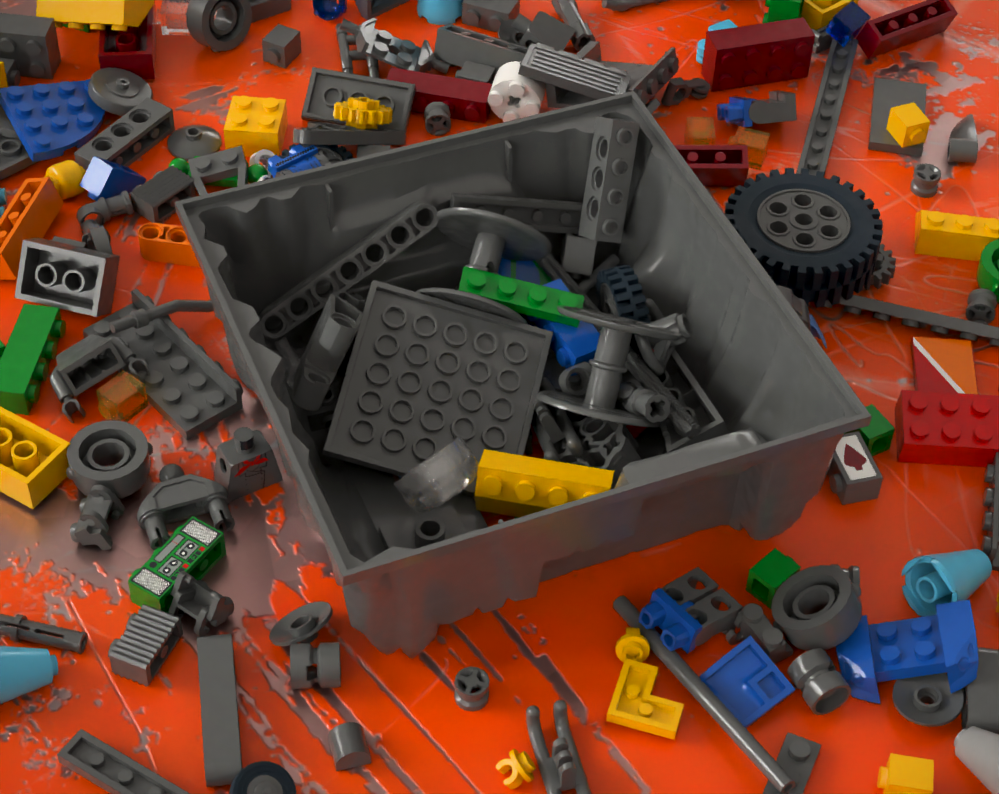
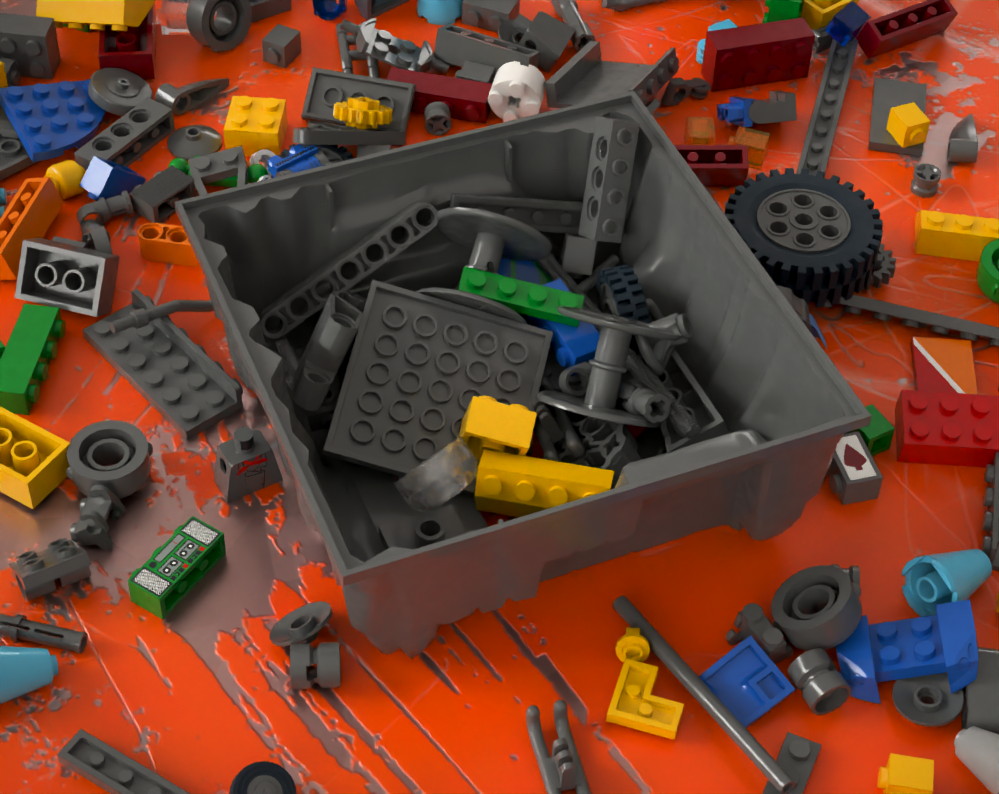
(61, 561): none -> dark grey plate
(88, 364): dark grey torso -> none
(122, 397): clear yellow brick -> none
(145, 644): dark grey brick -> none
(180, 498): dark grey connector -> none
(190, 95): none -> dark grey piece
(199, 602): dark grey piece -> none
(219, 709): dark grey beam -> none
(348, 746): dark grey brick -> none
(468, 680): dark grey wheel -> none
(497, 427): none -> yellow brick
(522, 768): yellow plate -> none
(573, 74): dark grey hinge -> none
(689, 614): hips -> none
(769, 575): green brick -> none
(981, 306): dark grey wheel -> none

